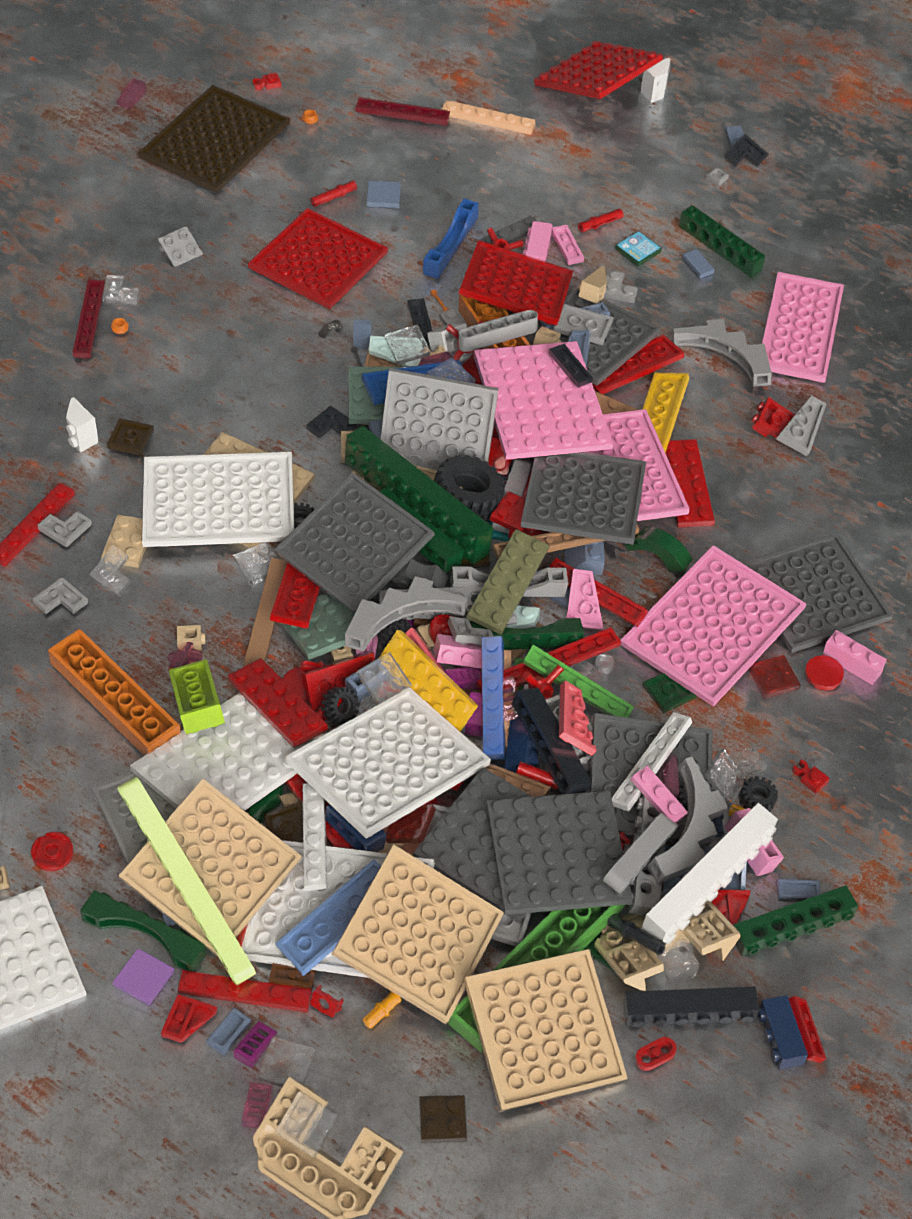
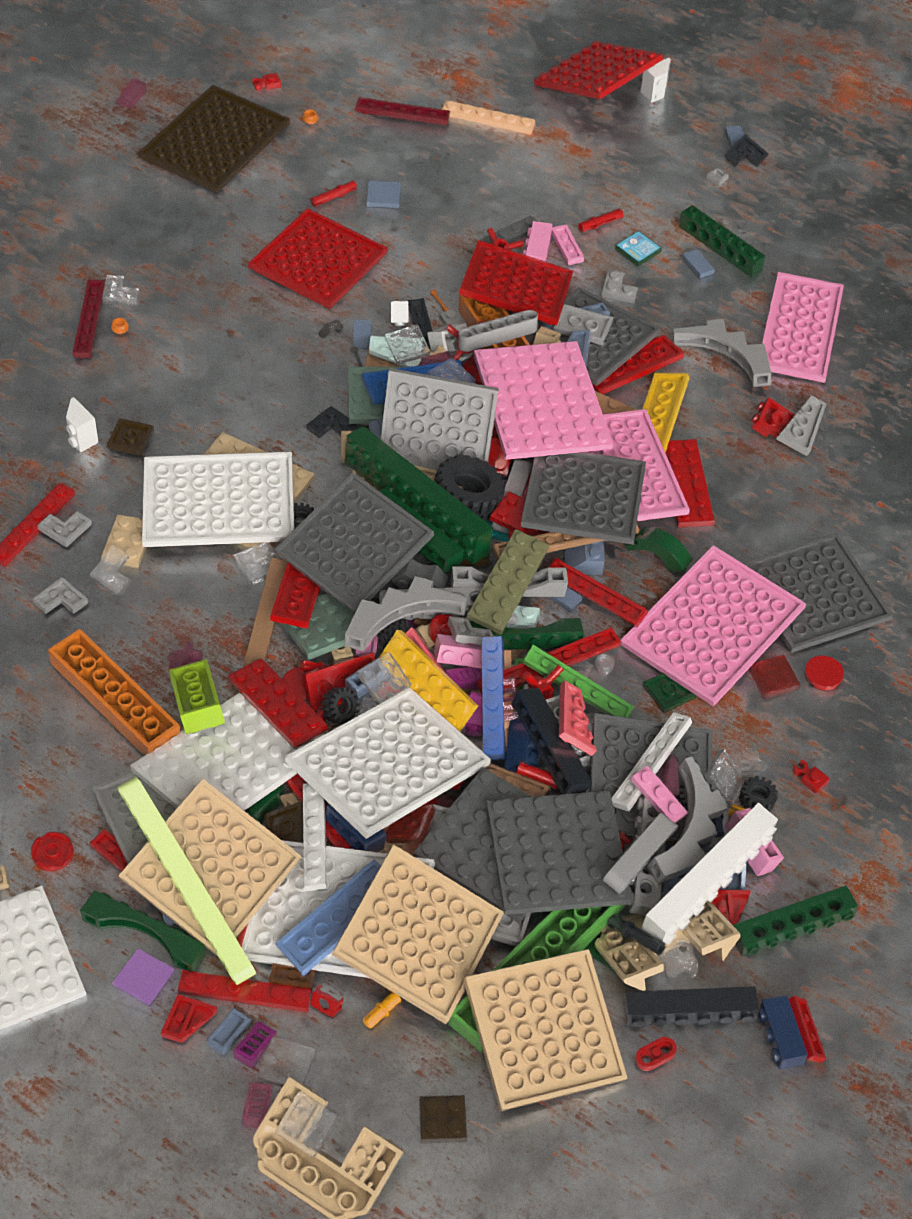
(107, 847): none -> red plate
(179, 246): light grey hinge -> none
(190, 634): tan brick -> none
(399, 313): none -> white slope
(440, 256): blue arch -> none
(570, 365): black tile -> none
(584, 600): bright pink wing -> none
(594, 286): tan slope -> none
(796, 889): sand blue tile -> none
(855, 657): bright pink brick -> none

